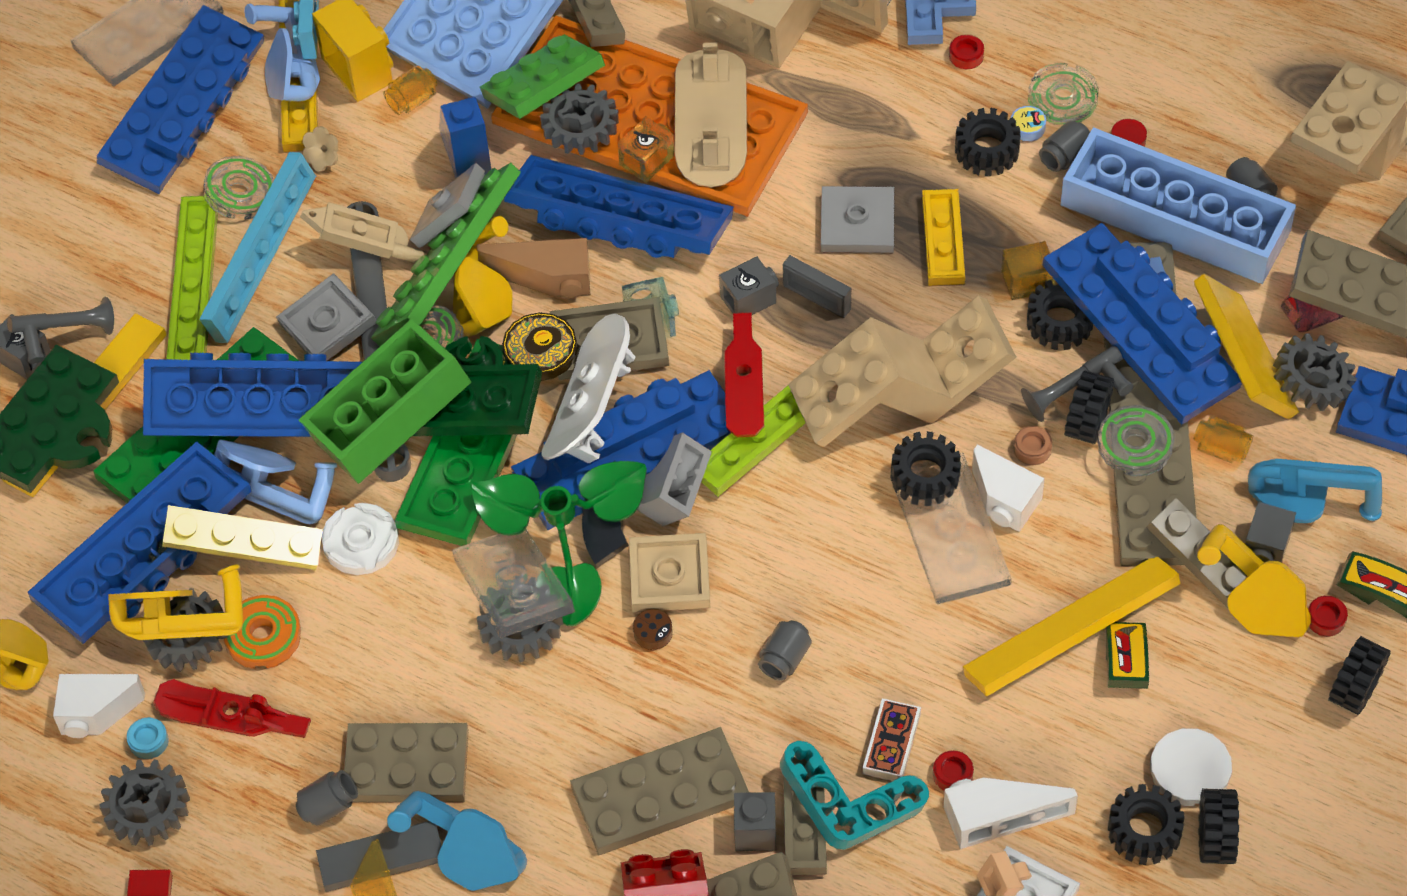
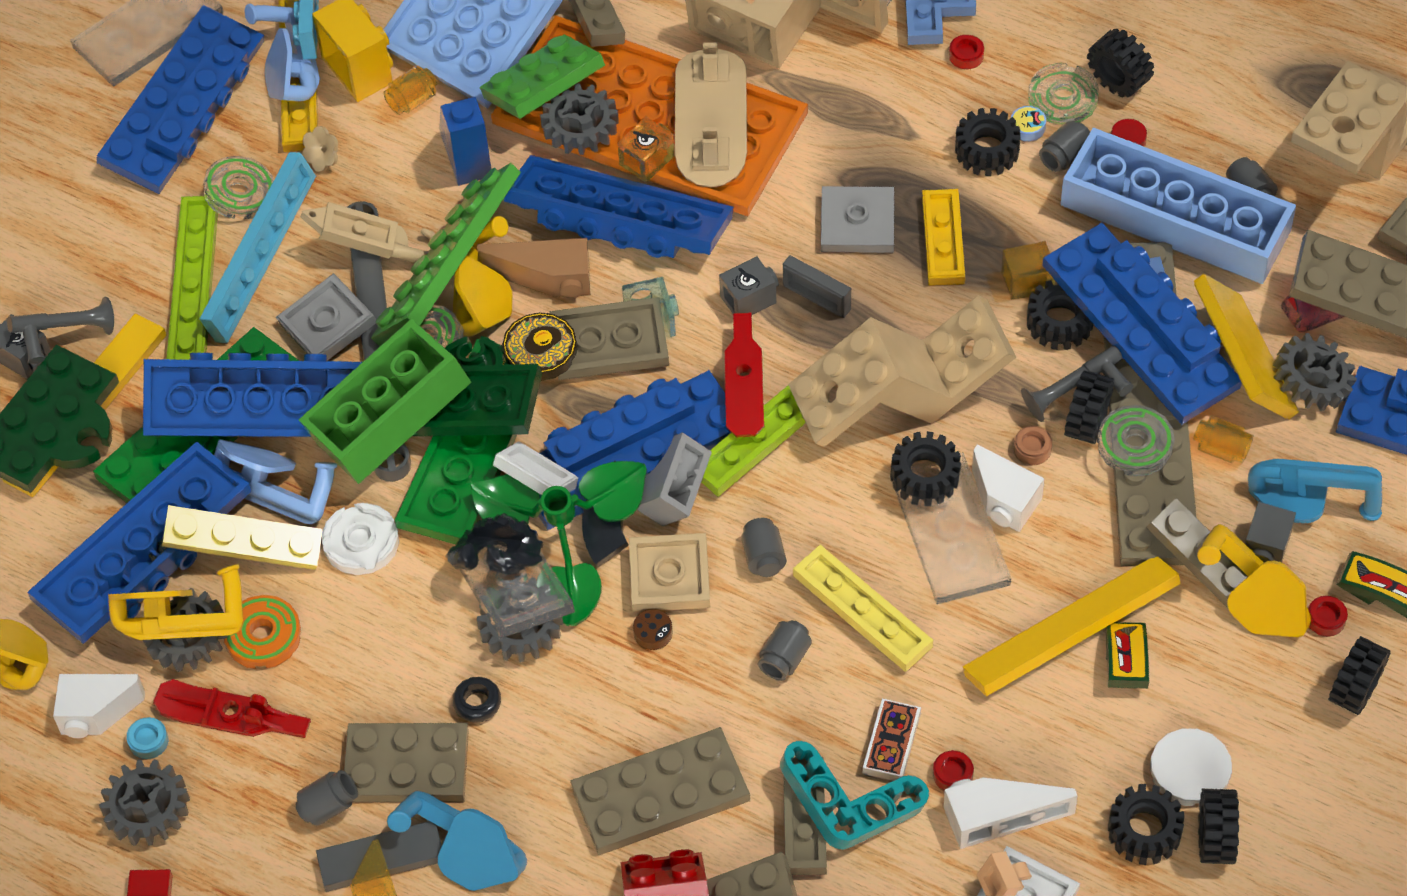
(447, 205): light grey plate -> none
(476, 713): none -> black piece
(504, 530): none -> black piece
(533, 469): none -> white tile
(589, 389): white piece -> none
(755, 821): dark grey brick -> none
(763, 547): none -> dark grey brick
(863, 608): none -> light yellow plate
(1120, 63): none -> black tyre

